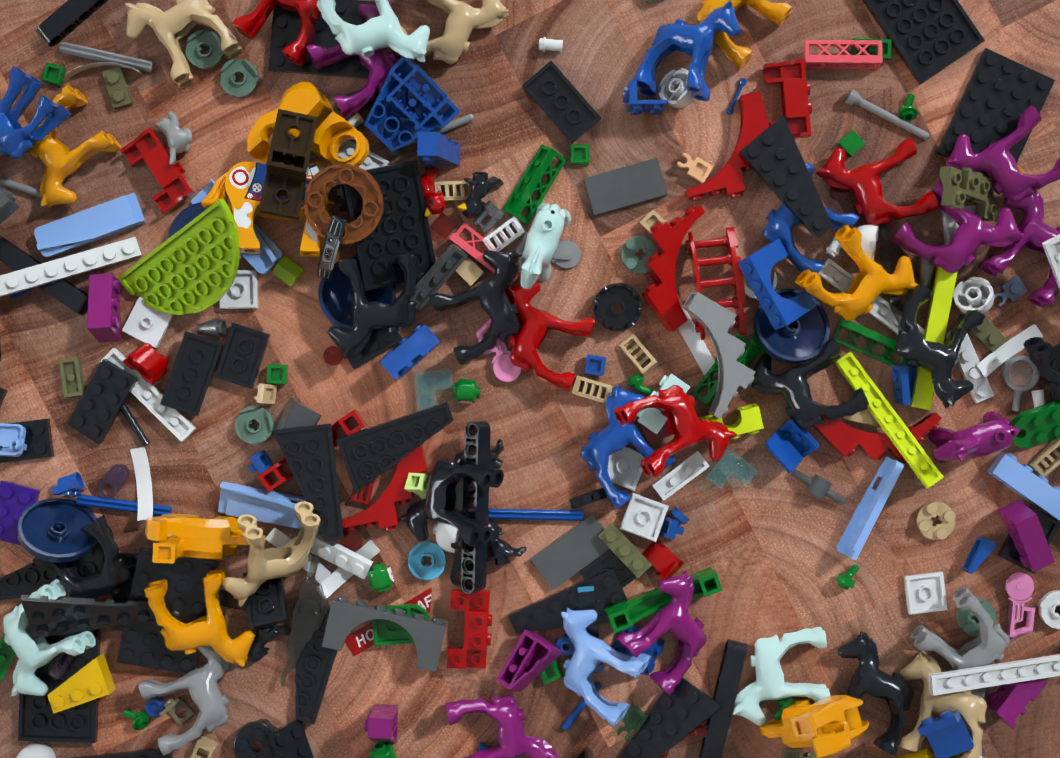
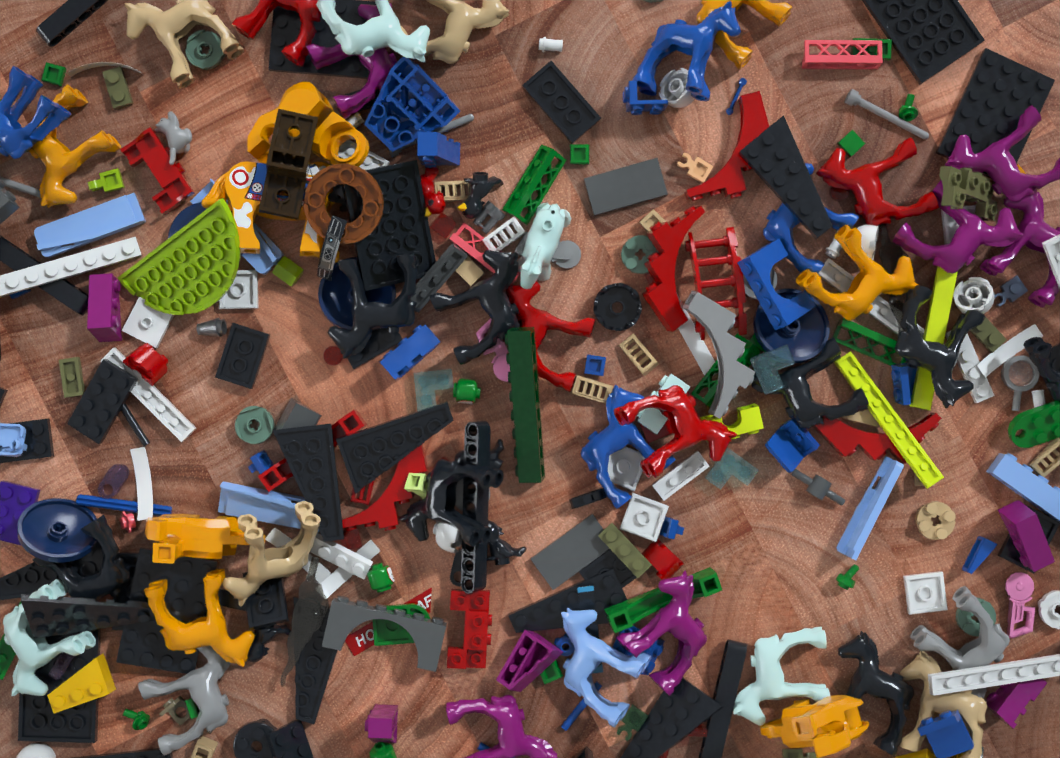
(69, 486): blue plate -> none
(105, 56): light grey axle -> none
(109, 181): none -> lime plate
(127, 521): none -> coral plate
(154, 707): blue tile -> none
(191, 373): black plate -> none
(192, 708): none -> green tile
(250, 79): sand green plate -> none
(266, 393): tan tile -> none
(277, 374): green plate -> none
(426, 571): medium azure plate -> none
(526, 404): none -> dark green brick
(535, 514): blue axle -> none
(636, 381): green plate -> none
(678, 514): blue tile -> none
(767, 366): none -> clear light blue plate
(783, 703): green plate -> none
(794, 94): red bracket -> none
(924, 271): flat silver cone -> none
(975, 441): magenta animal -> none

